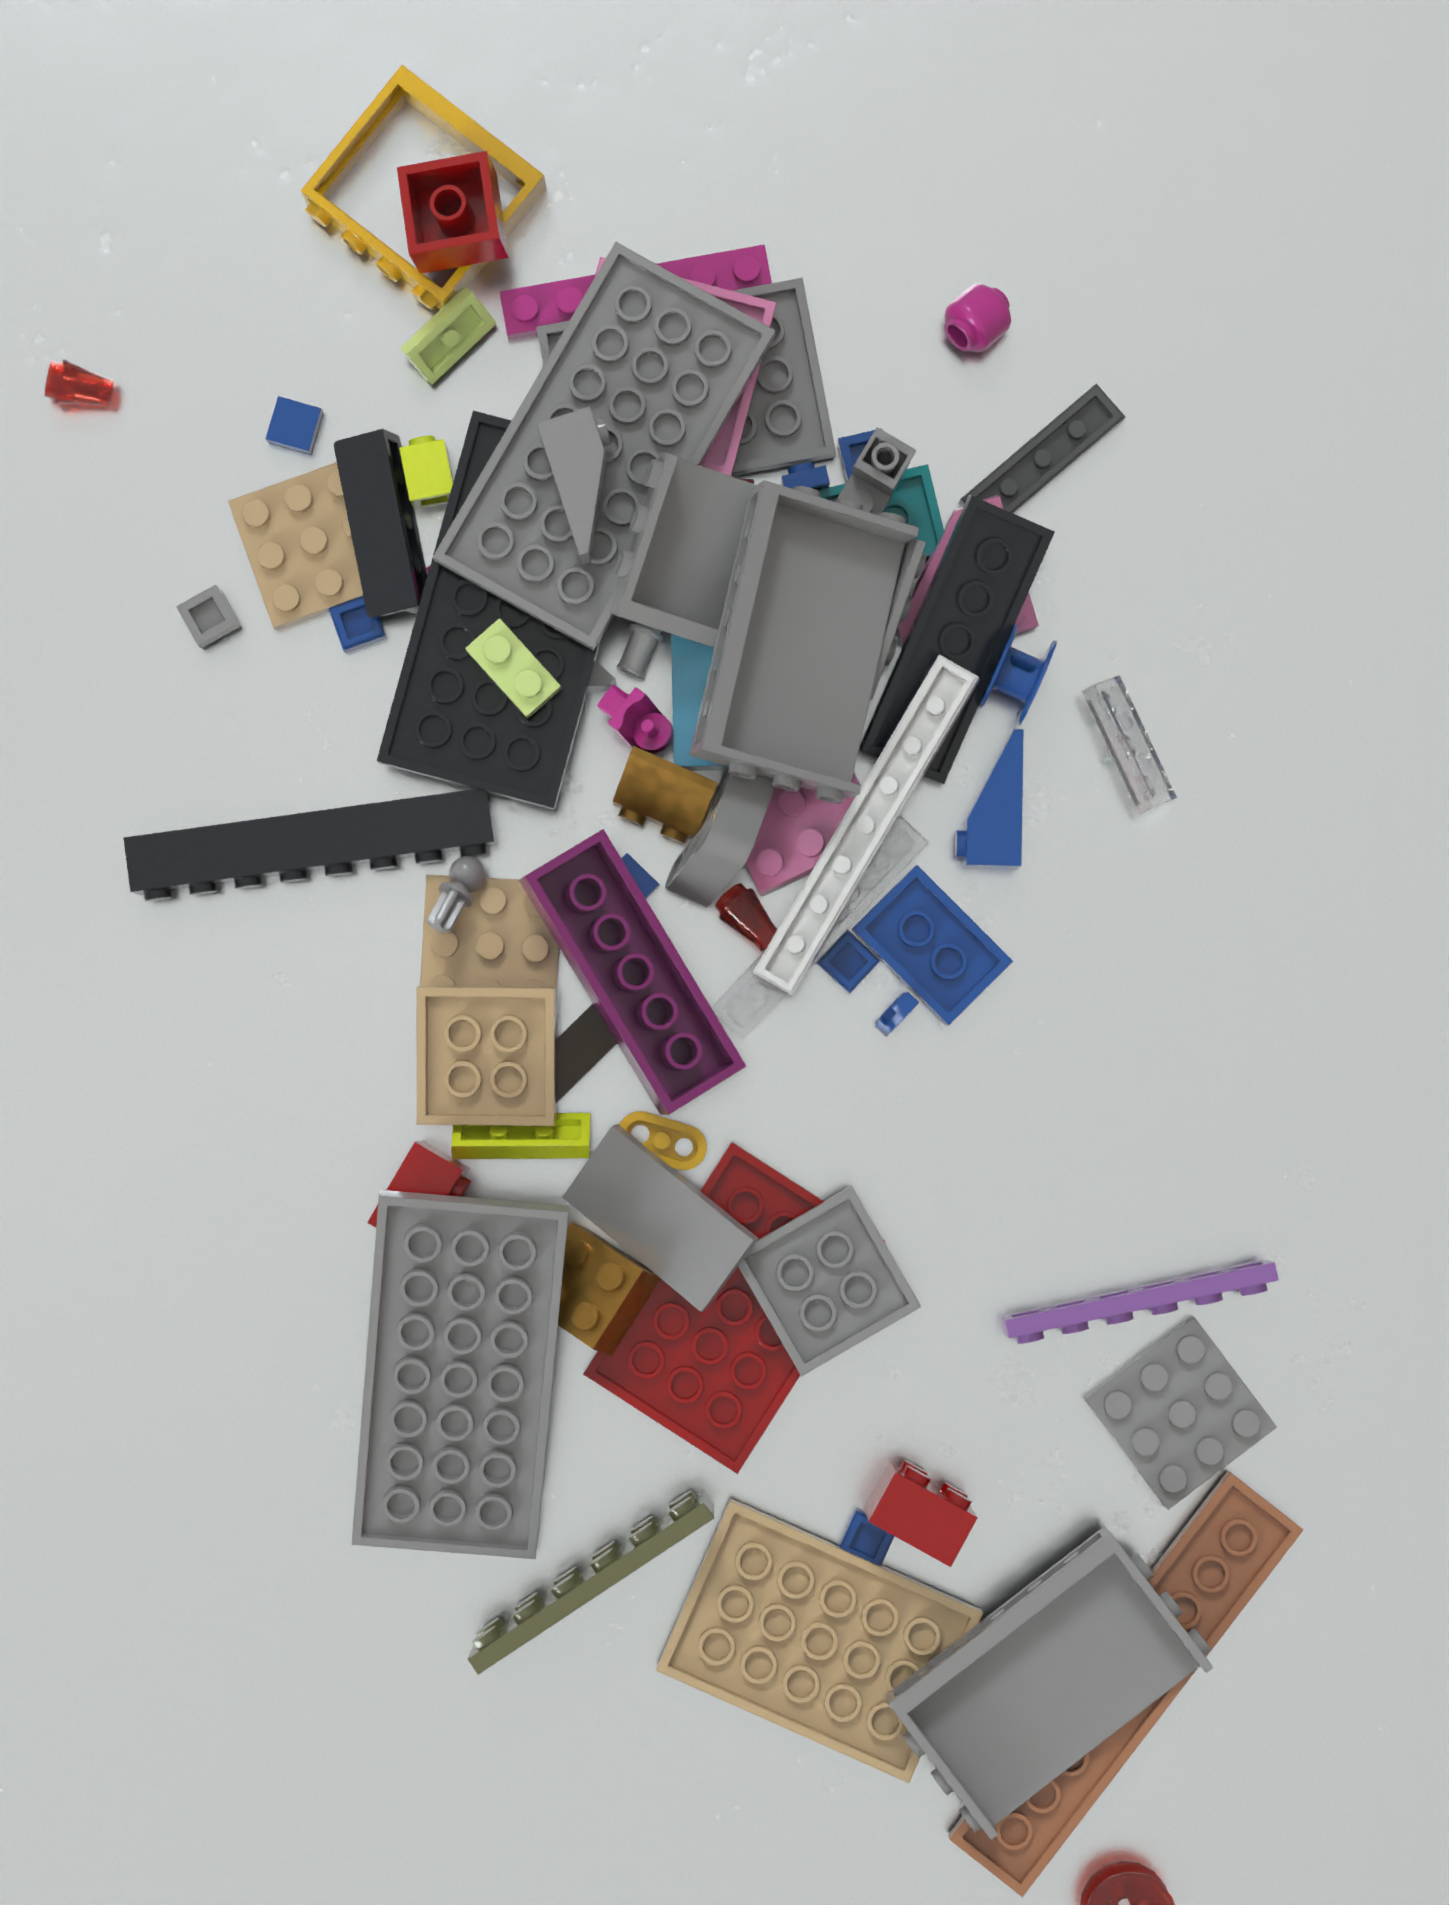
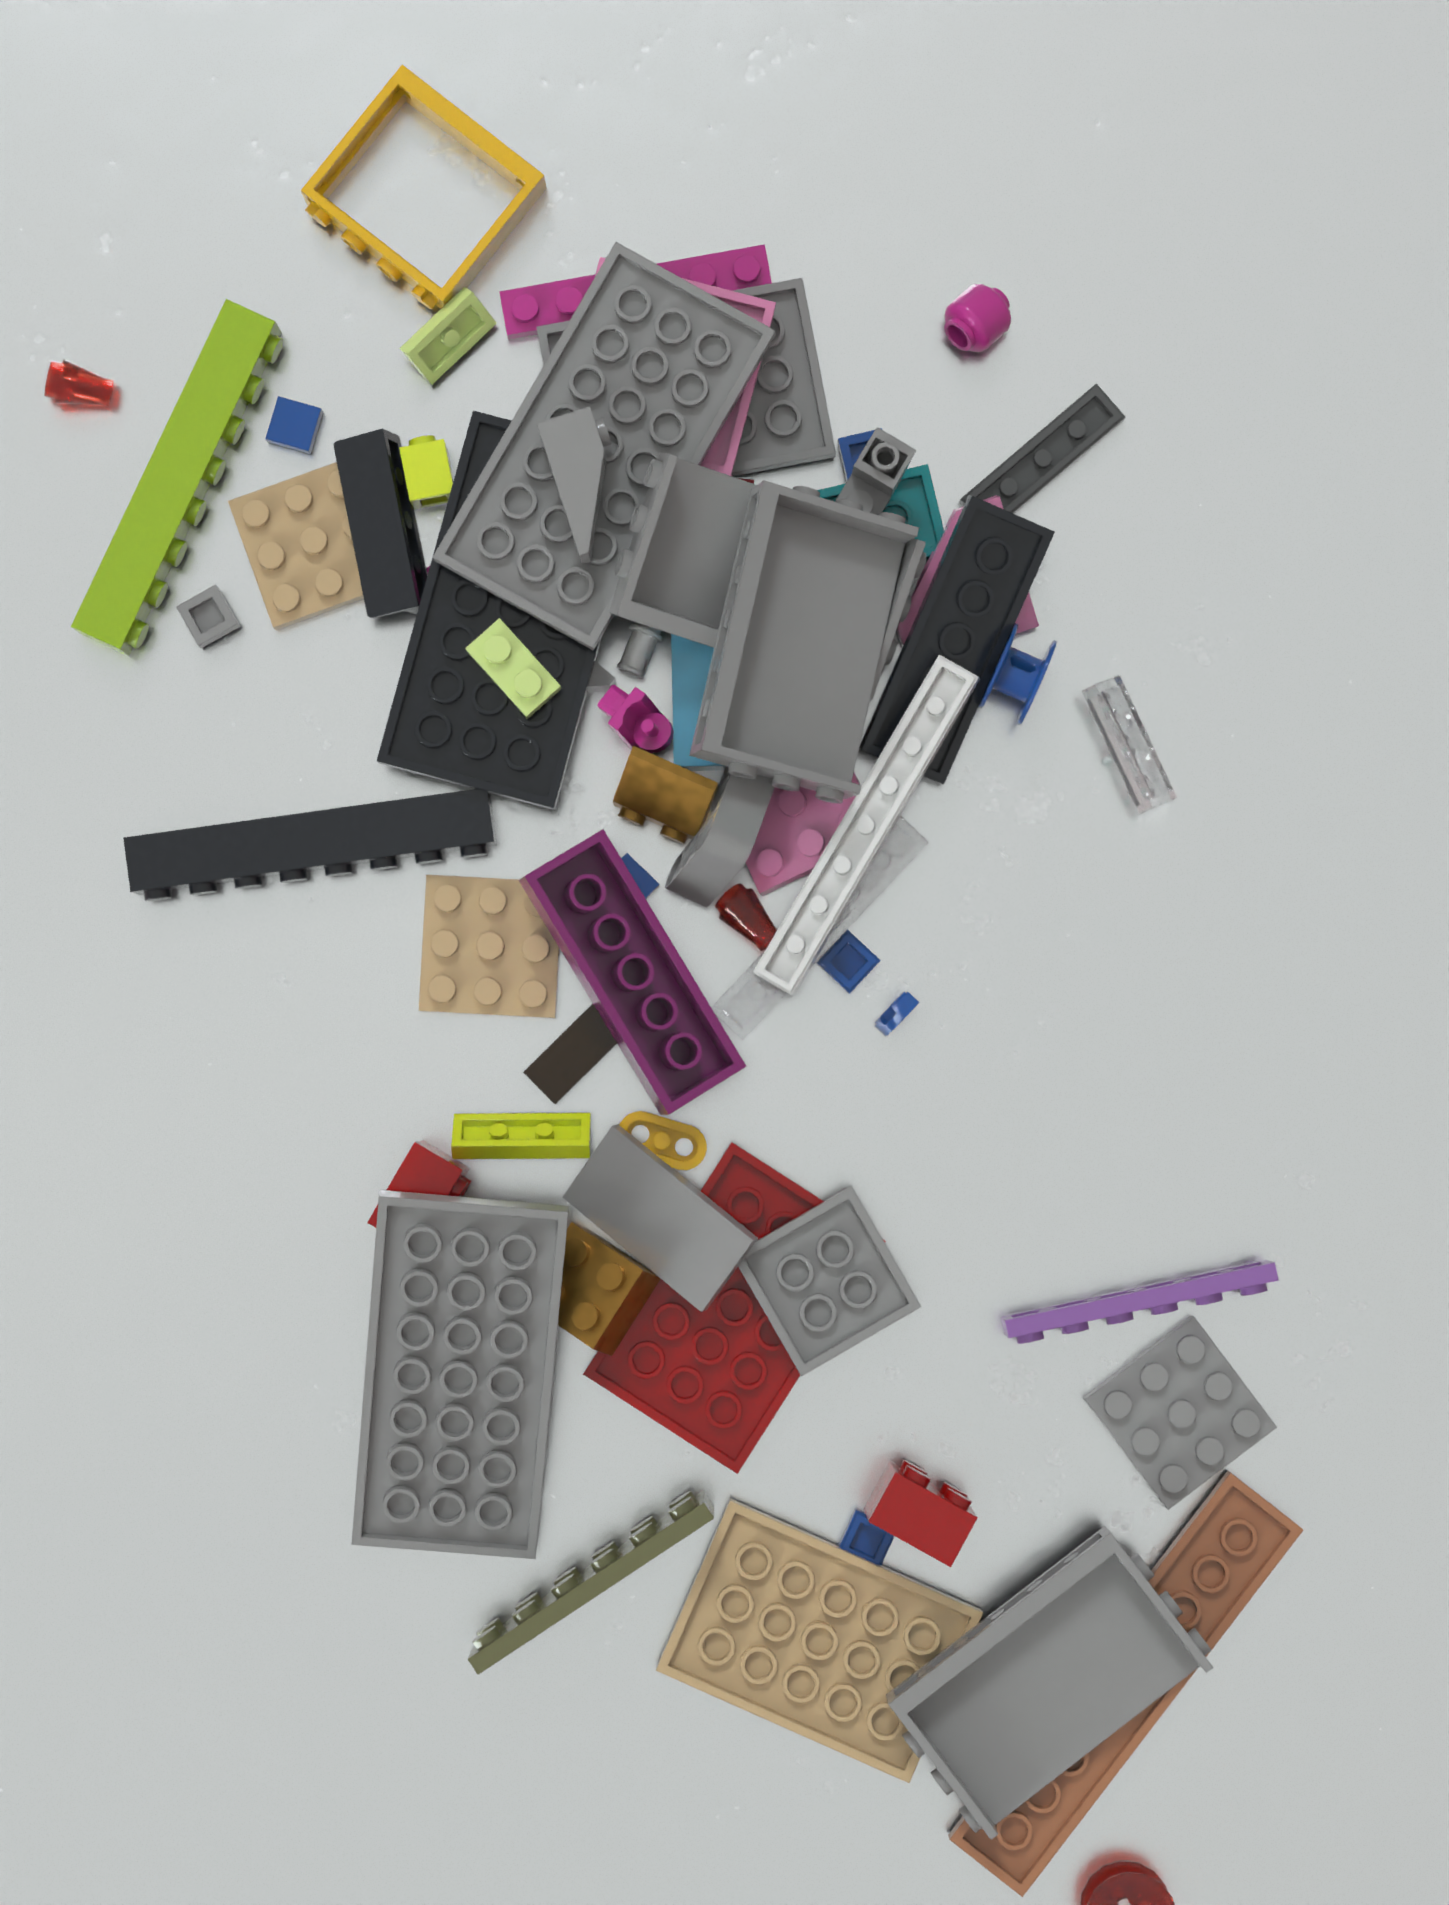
(178, 478): none -> lime brick
(354, 625): blue tile -> none
(452, 212): red brick -> none
(466, 876): light grey axle -> none
(486, 1055): tan plate -> none
(806, 475): blue plate -> none
(932, 945): blue plate -> none
(994, 824): blue slope -> none

